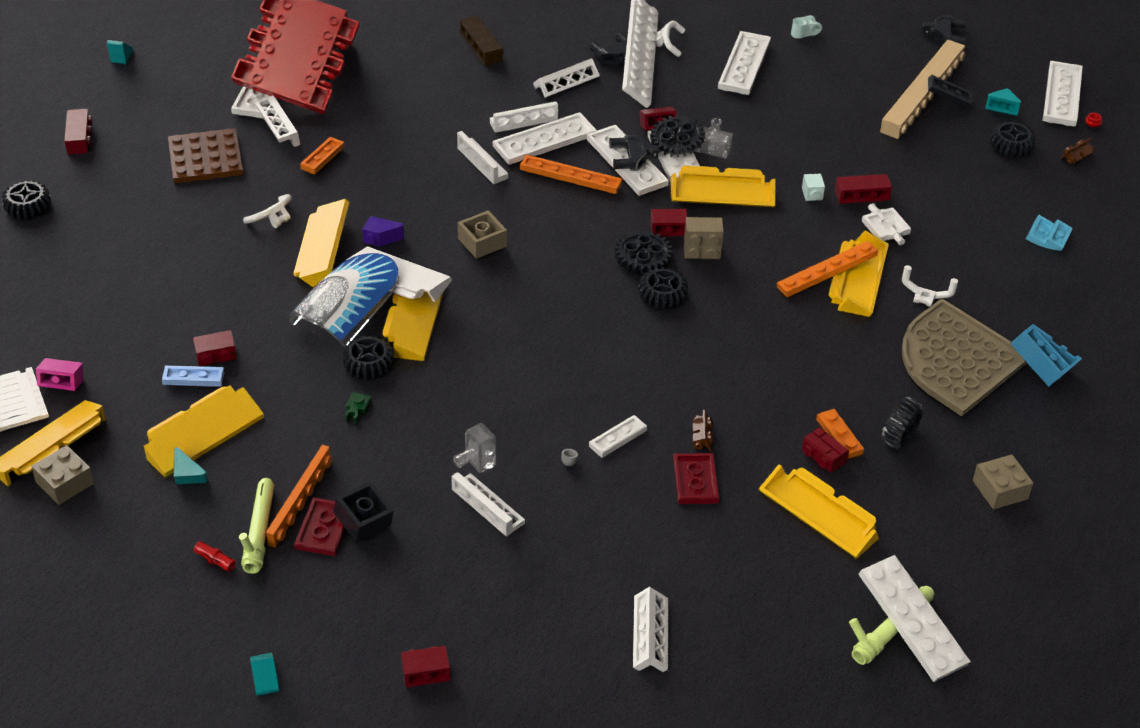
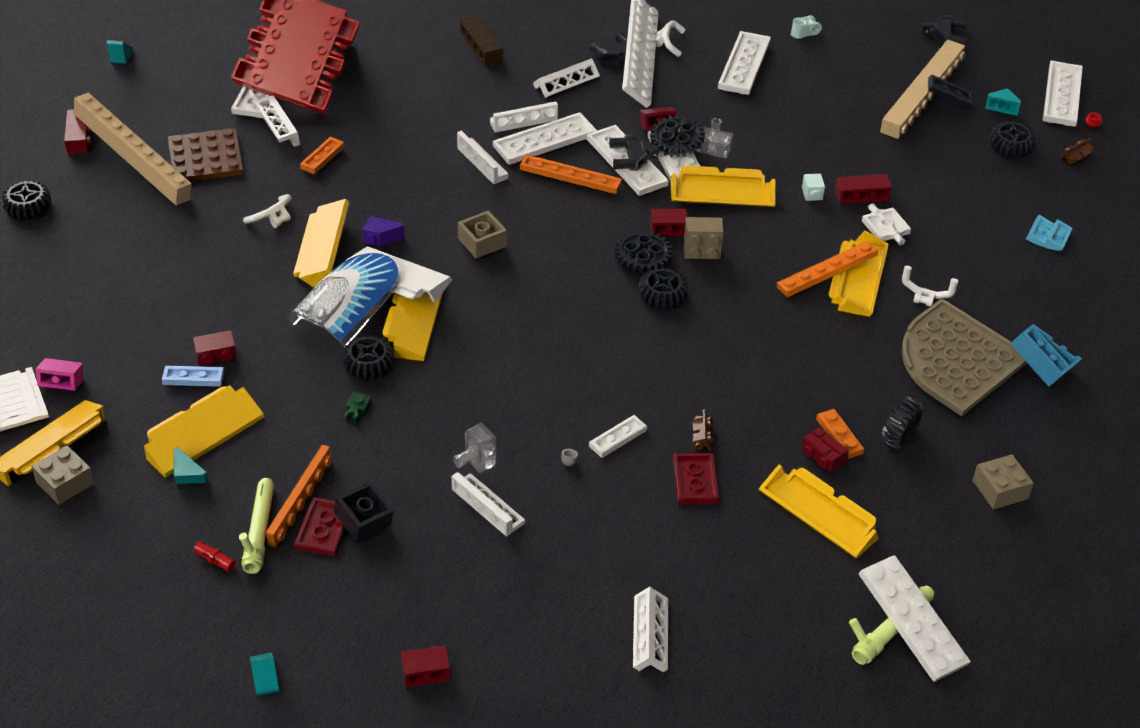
(132, 149): none -> tan brick

